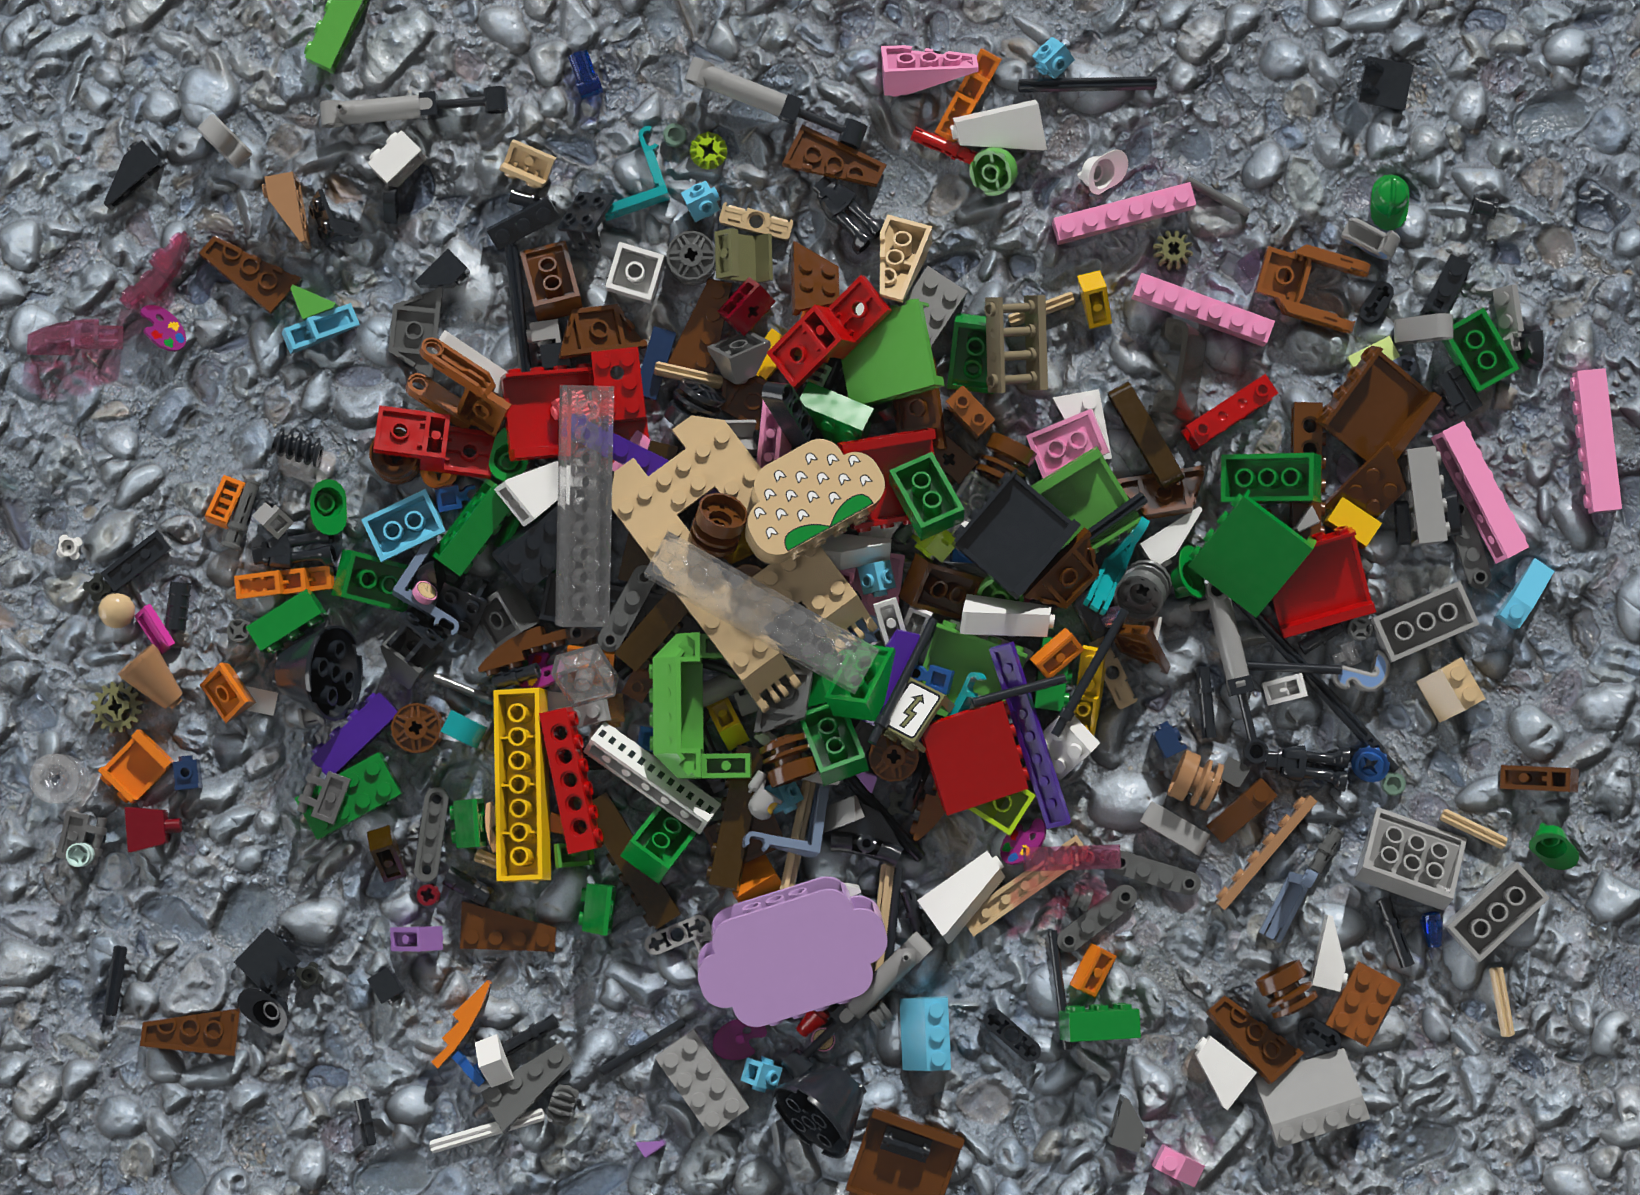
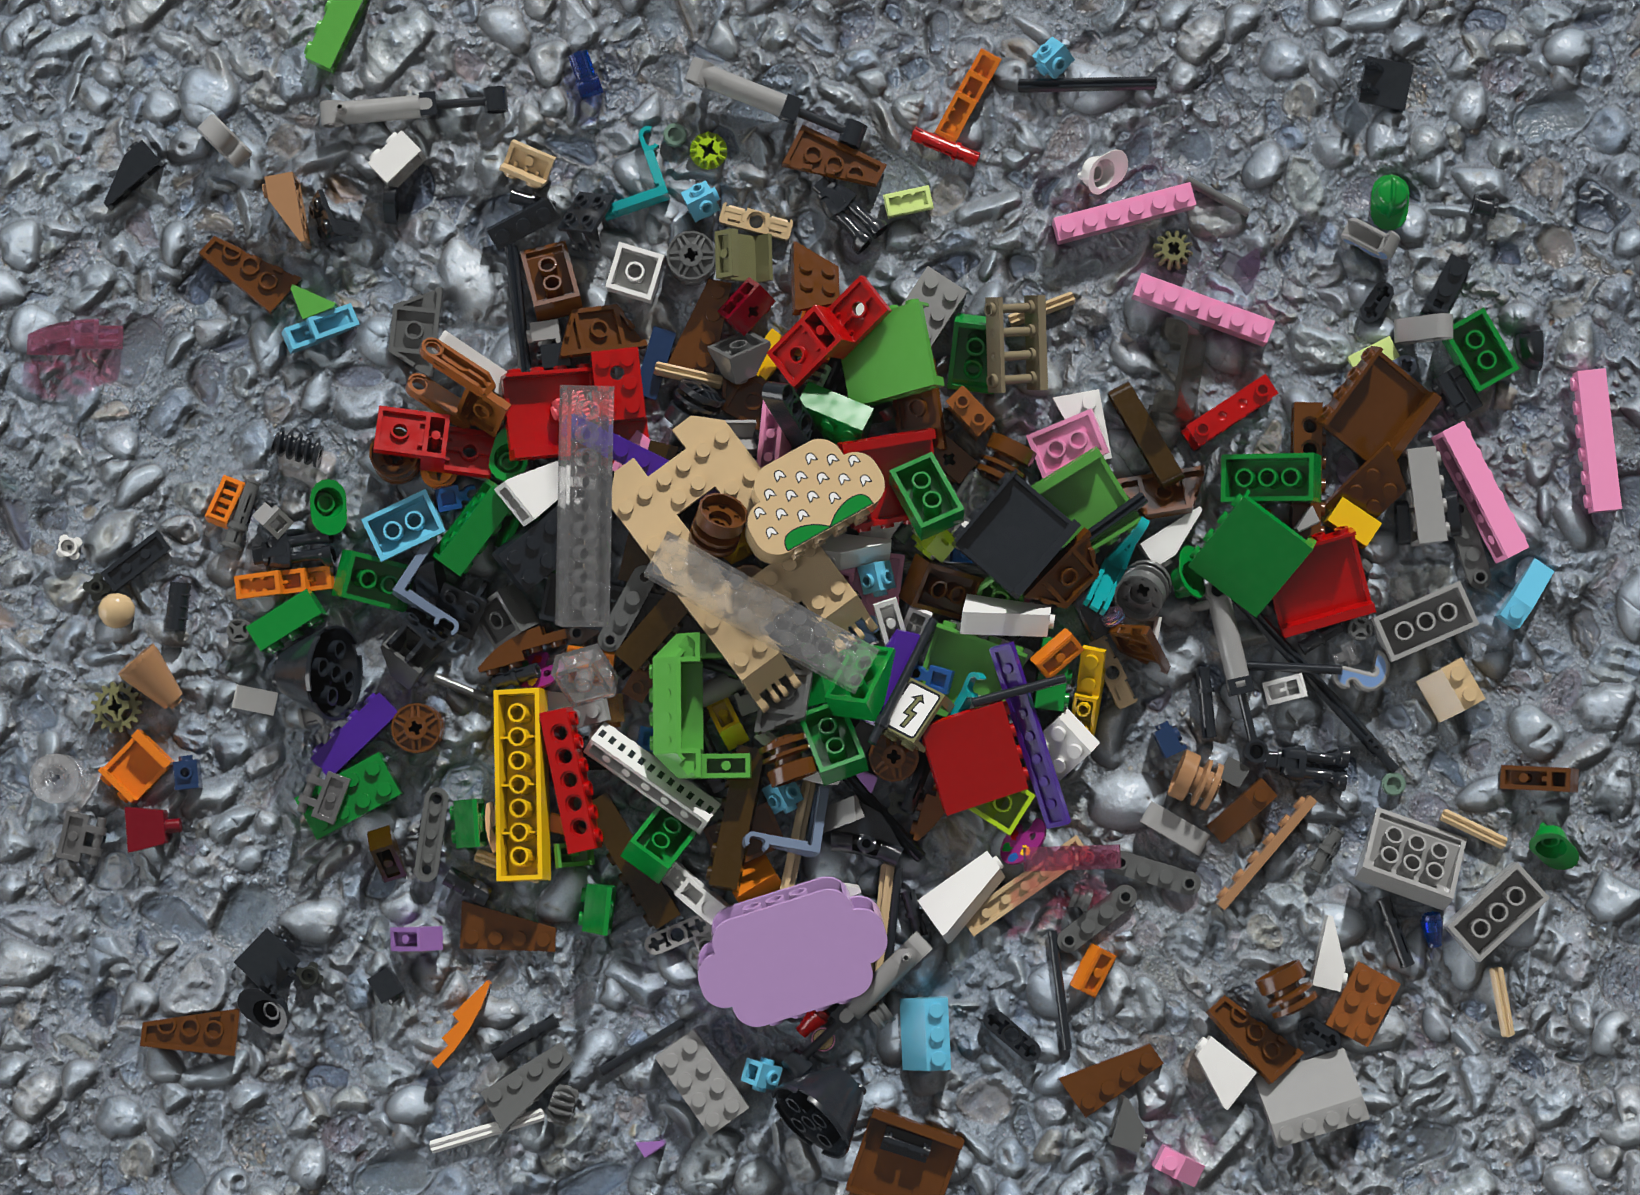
(76, 857): light aqua wheel -> none
(115, 980): black axle -> none
(154, 629): dark pink tile -> none
(166, 266): clear pink slope -> none
(166, 333): magenta piece -> none
(227, 692): orange slope -> none
(365, 1122): black axle -> none
(422, 898): dark red bush -> none
(424, 592): tile -> none
(444, 273): black slope -> none
(464, 729): teal brick -> none
(472, 1070): blue plate -> none
(493, 1061): white slope -> none
(694, 892): none -> white slope
(733, 1043): magenta piece -> none
(762, 802): light grey piece -> none
(902, 254): tan wedge -> none
(908, 202): none -> yellowish green plate
(911, 71): bright pink wedge -> none
(993, 171): bright green cylinder -> none
(1004, 127): white slope -> none
(1067, 713): black bar -> none
(1095, 299): yellow slope -> none
(1099, 1022): green brick -> none
(1104, 1081): none -> reddish brown wing
(1286, 277): dark orange plate -> none
(1287, 904): sand blue hinge -> none
(1369, 773): blue gear -> none
(1509, 315): light grey hinge -> none

